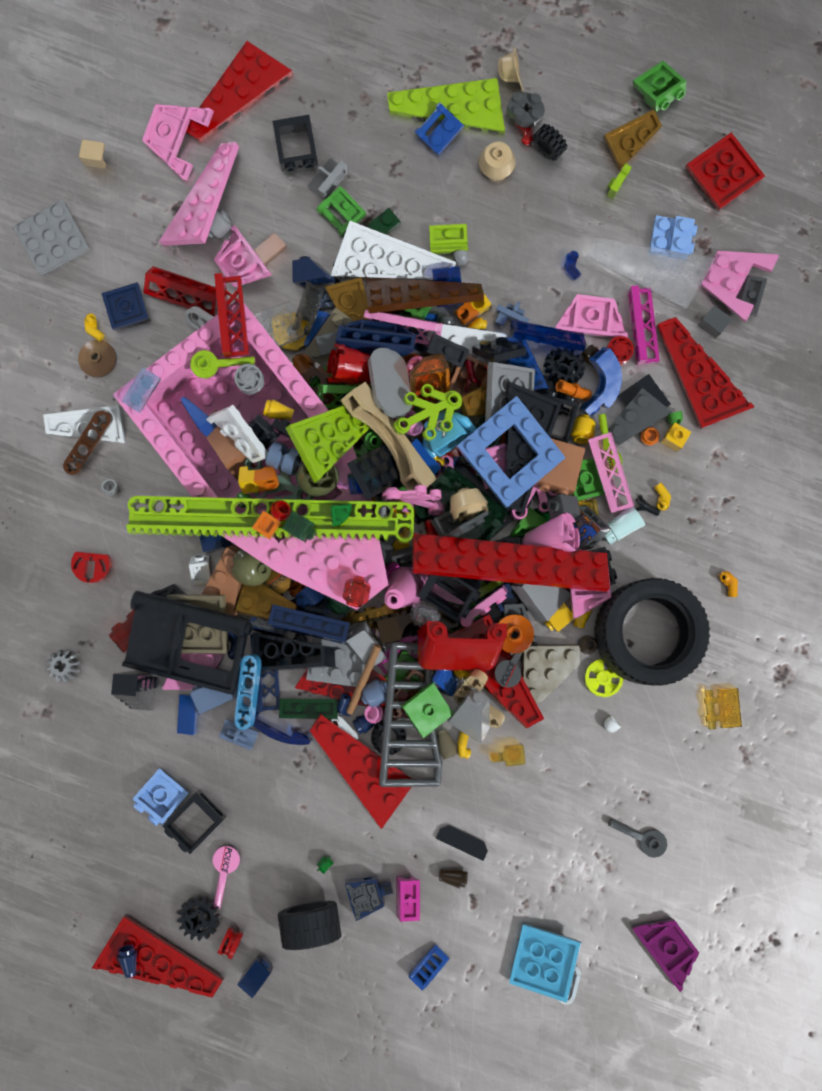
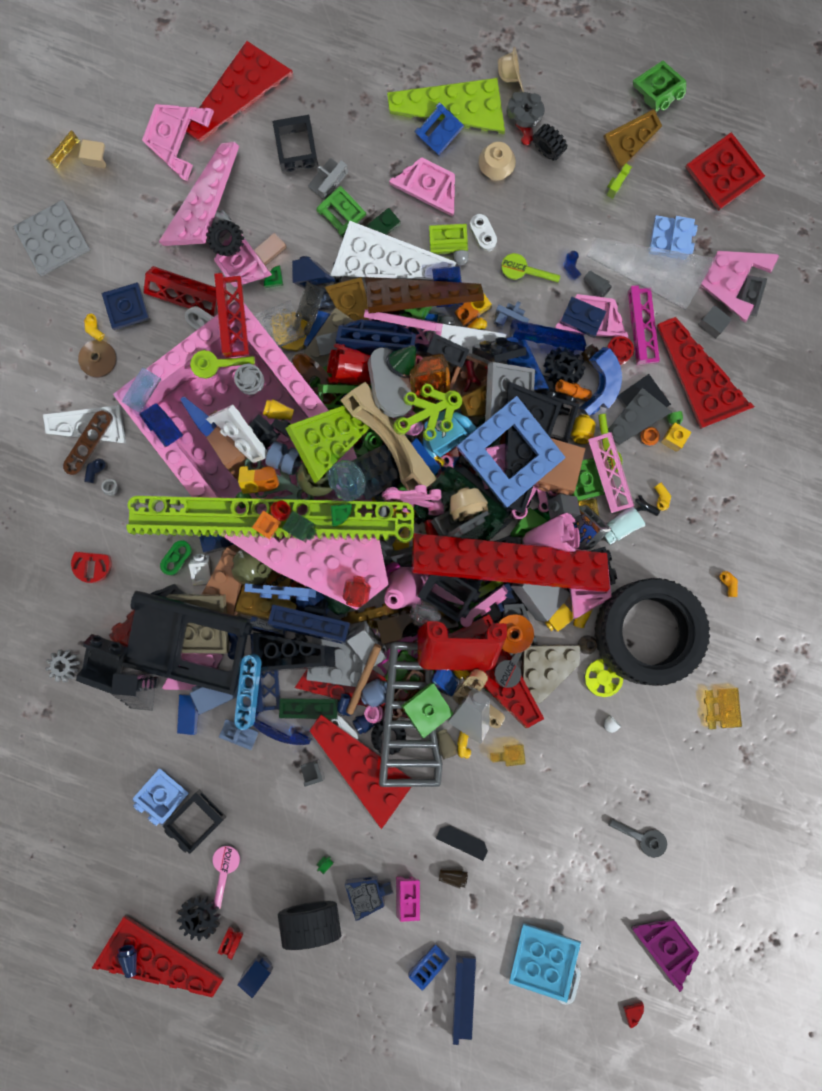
(62, 149): none -> clear yellow slope
(93, 468): none -> dark blue arm
(101, 662): none -> black panel
(161, 424): none -> clear blue slope
(175, 557): none -> green plate
(215, 232): none -> black tyre
(267, 591): none -> medium blue wing
(274, 279): none -> green tile
(312, 772): none -> dark grey panel
(347, 480): none -> clear light blue tile
(402, 361): none -> dark green hat
(429, 184): none -> bright pink wing
(463, 998): none -> dark blue fence
(483, 231): none -> white plate
(515, 267): none -> lime piece
(583, 317): none -> dark blue plate
(598, 284): none -> dark grey cone
(634, 1013): none -> red tile

